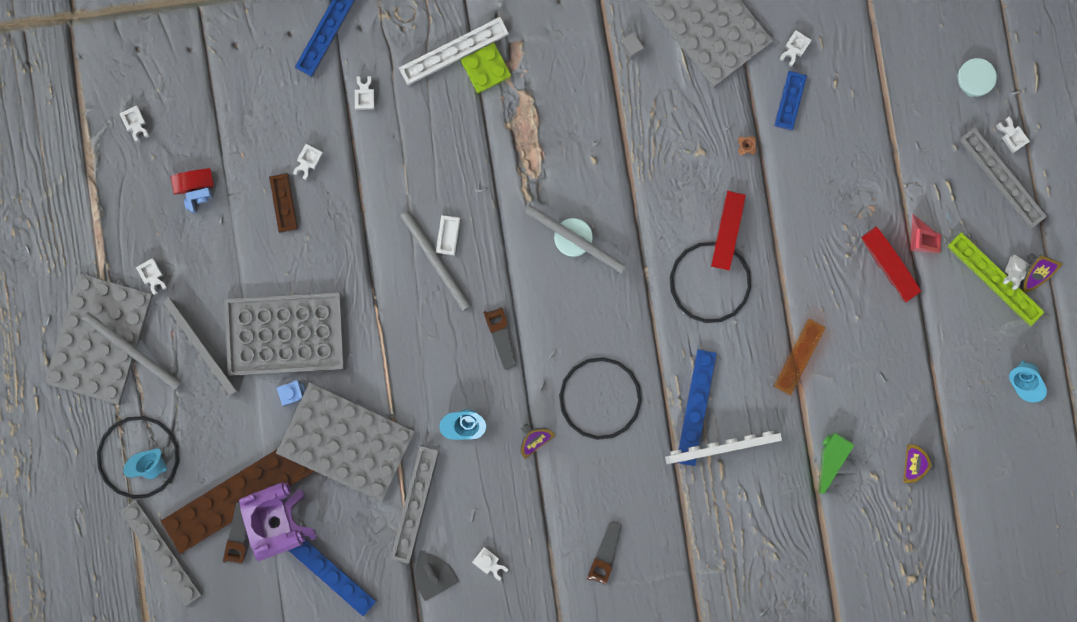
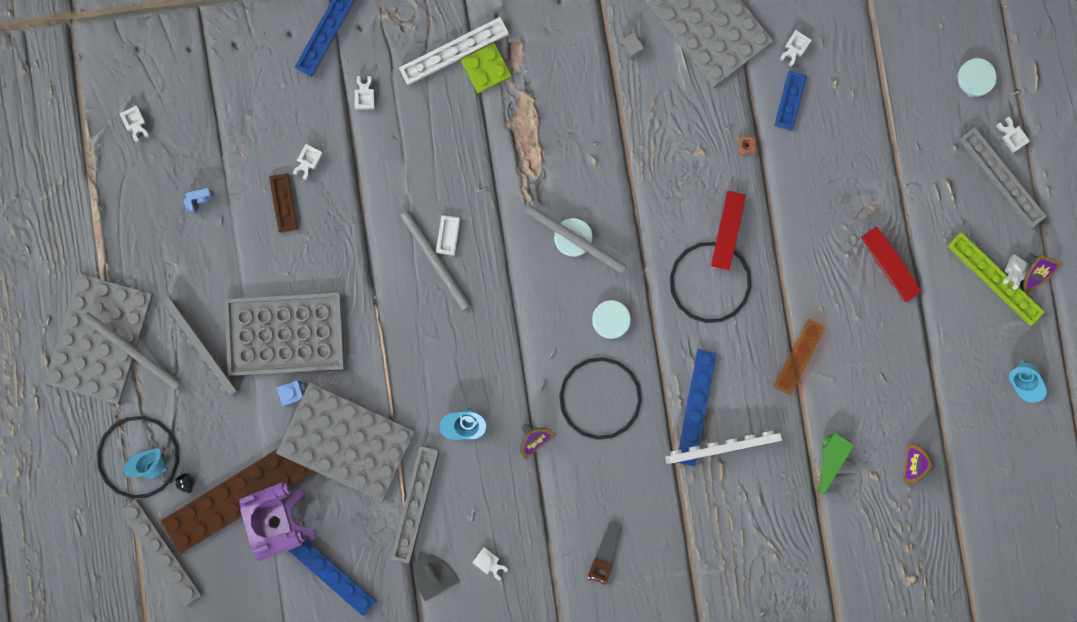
(150, 274): white plate -> none
(185, 483): none -> black plate
(191, 180): red slope -> none
(236, 538): piece -> none
(500, 337): dark grey piece -> none
(611, 319): none -> light aqua tile
(923, 237): coral slope -> none

